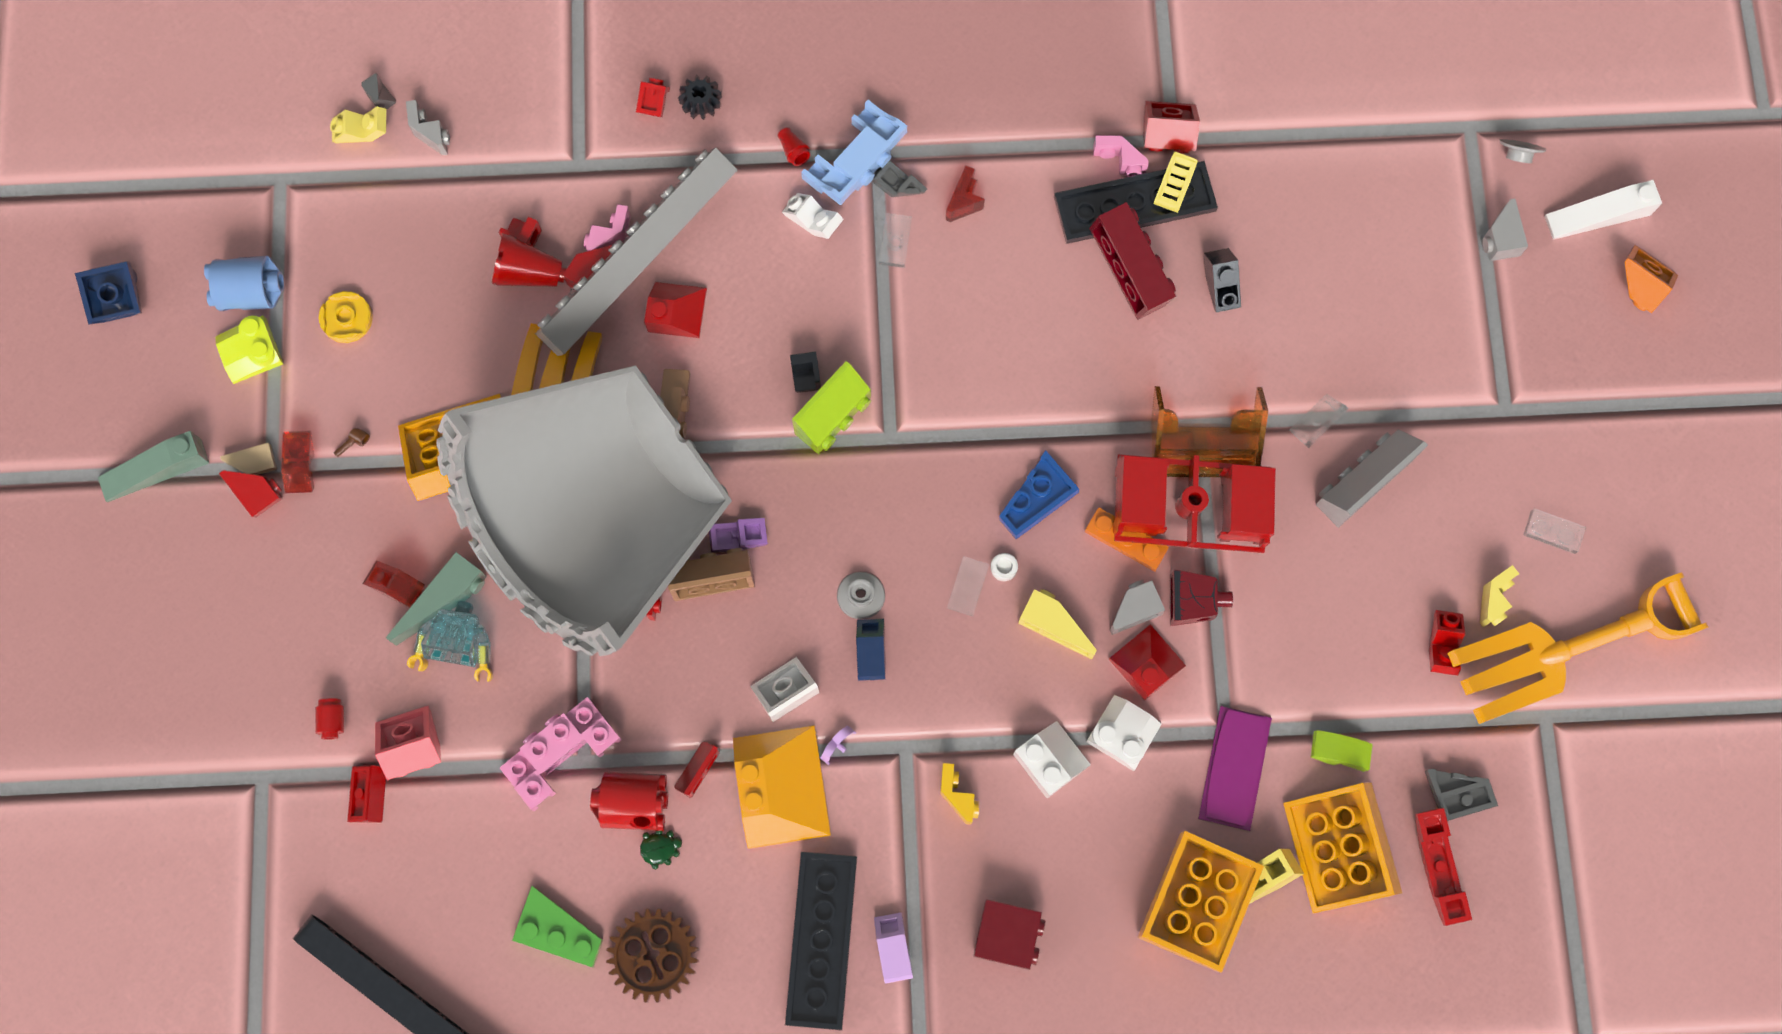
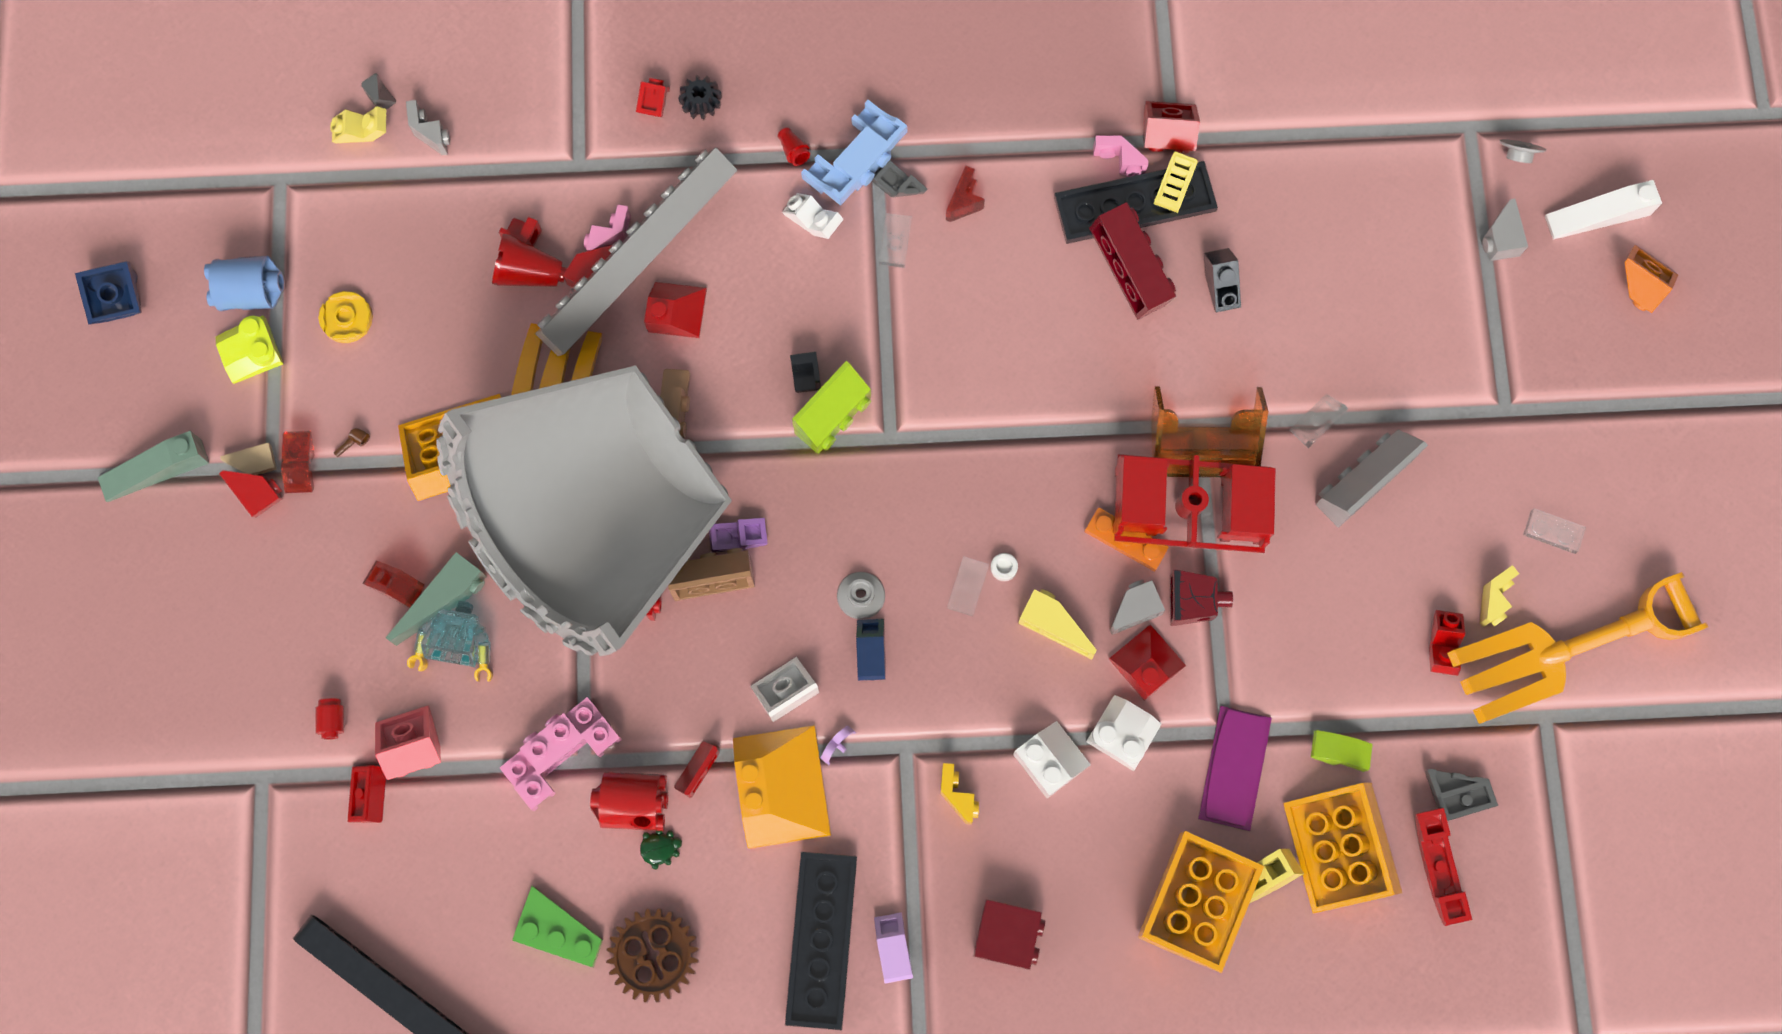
(1040, 495): blue wing -> none

